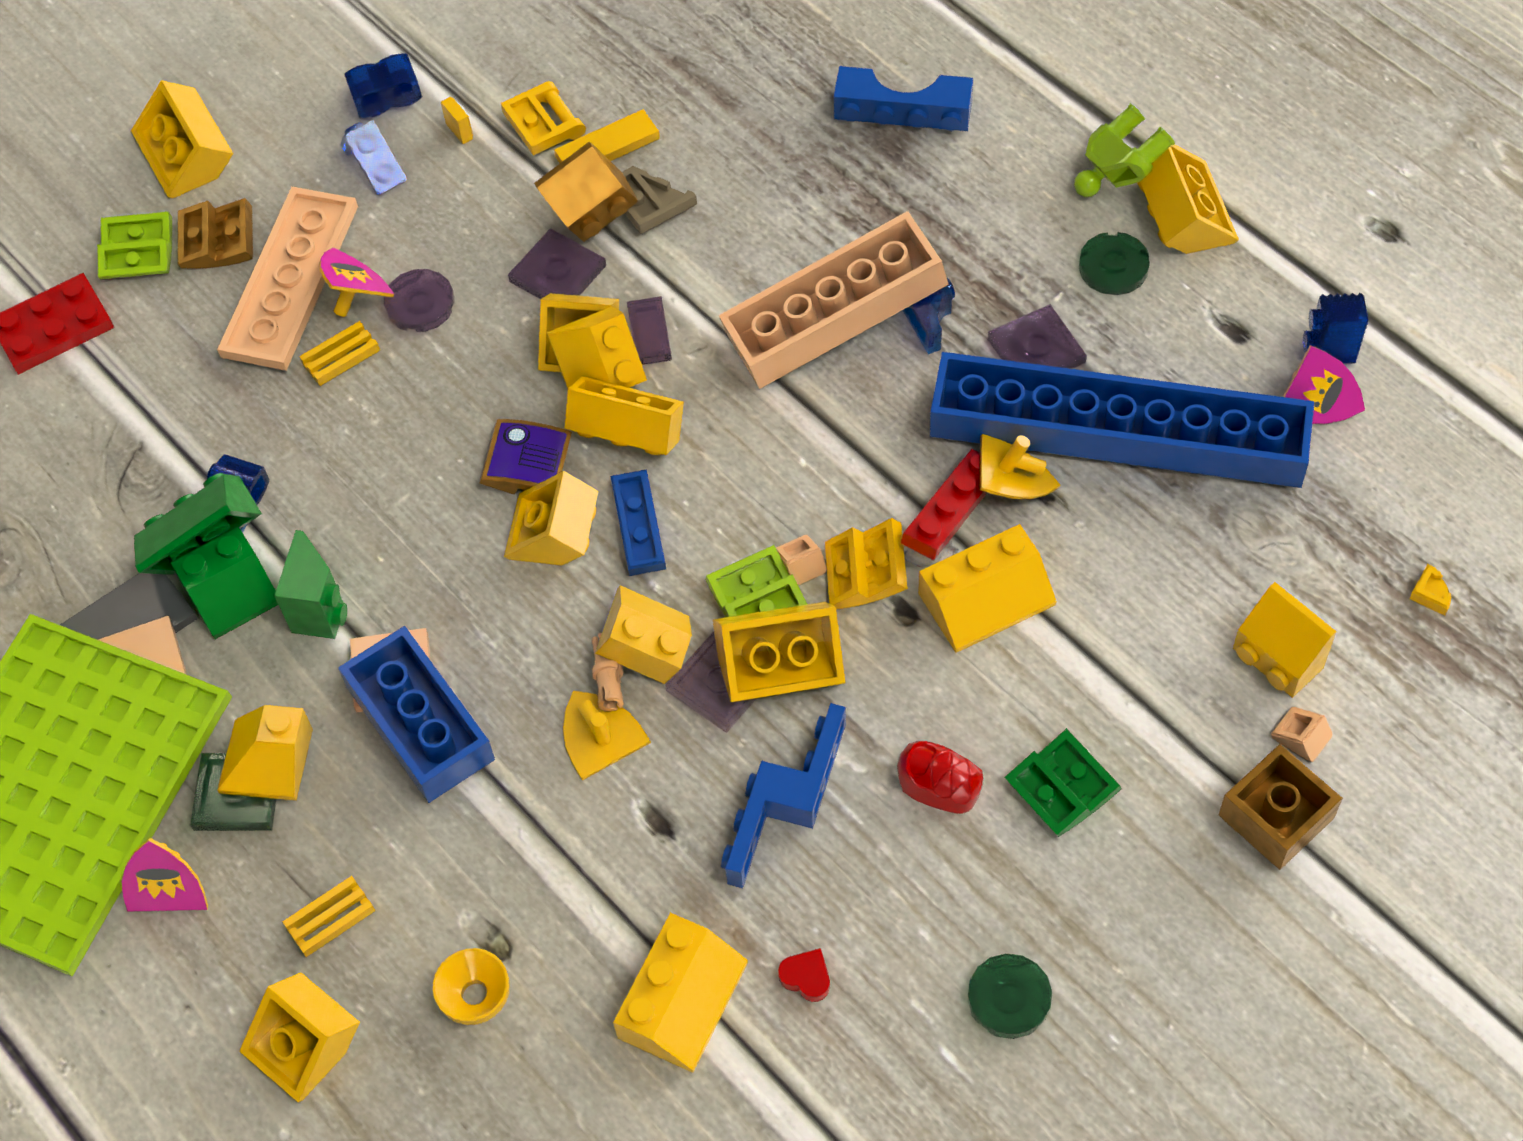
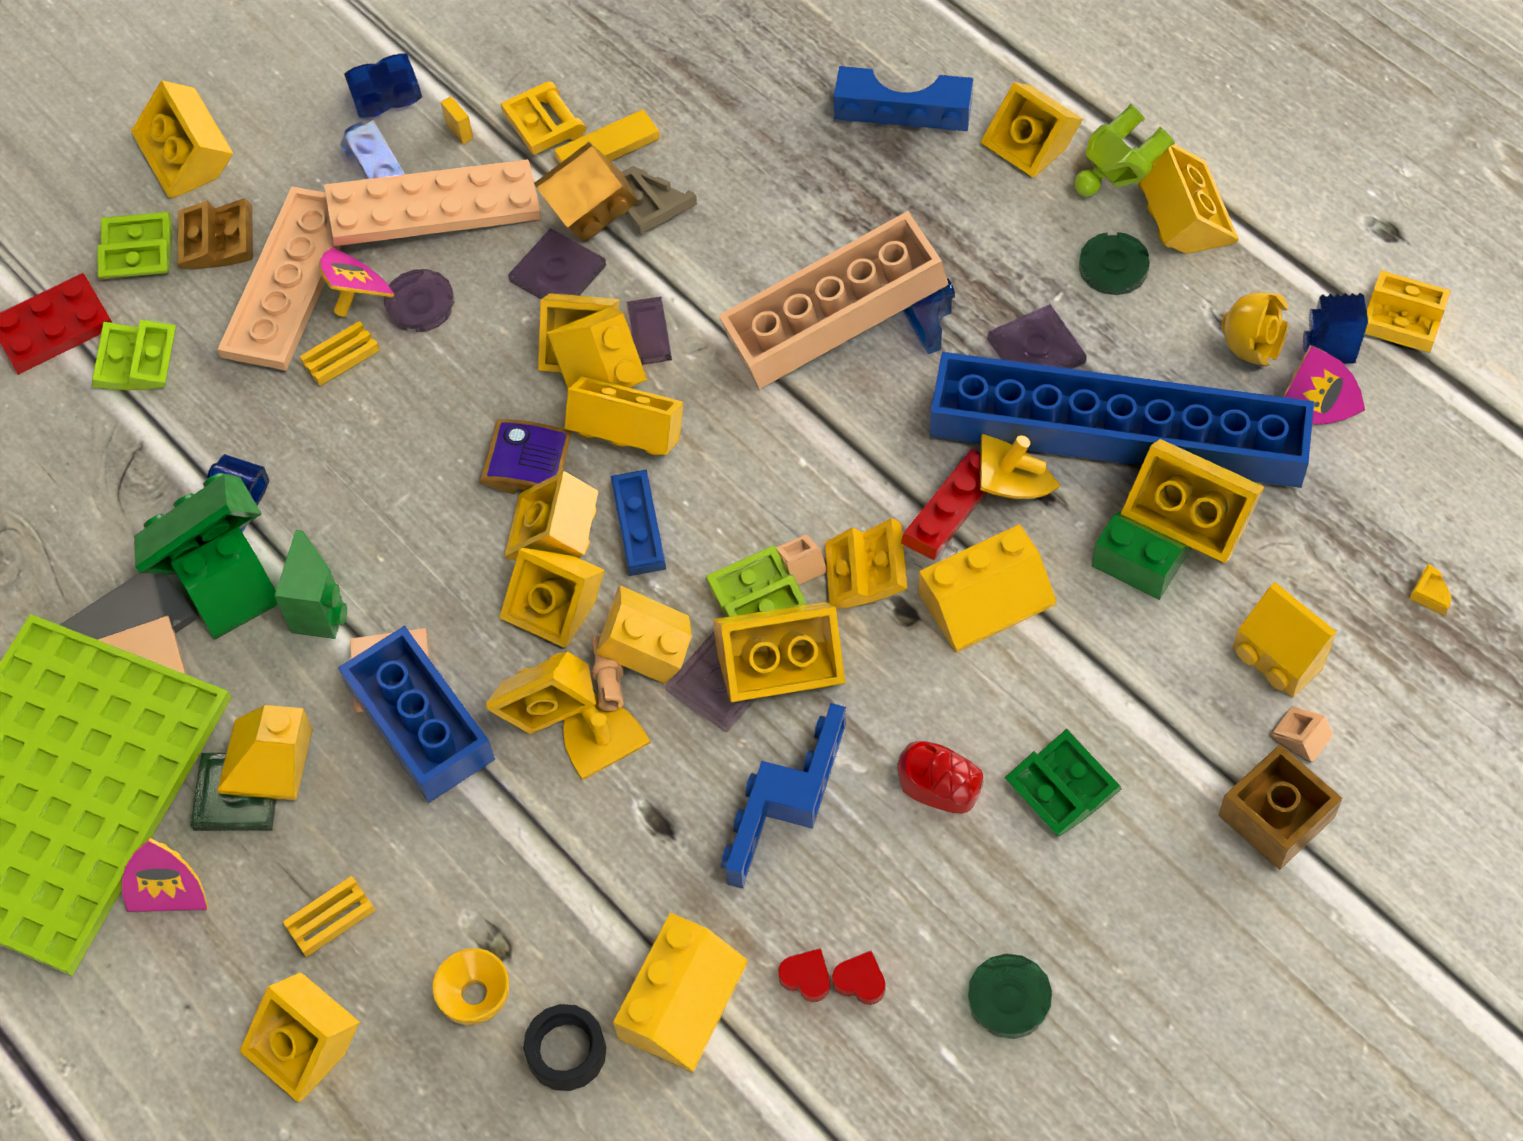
(133, 356): none -> lime slope
(431, 202): none -> light nougat plate
(544, 693): none -> yellow slope
(551, 594): none -> yellow slope
(554, 1017): none -> black tyre
(860, 978): none -> red tile
(1030, 129): none -> yellow slope
(1138, 555): none -> green slope
(1192, 500): none -> yellow brick
(1256, 327): none -> yellow cylinder
(1406, 311): none -> yellow slope

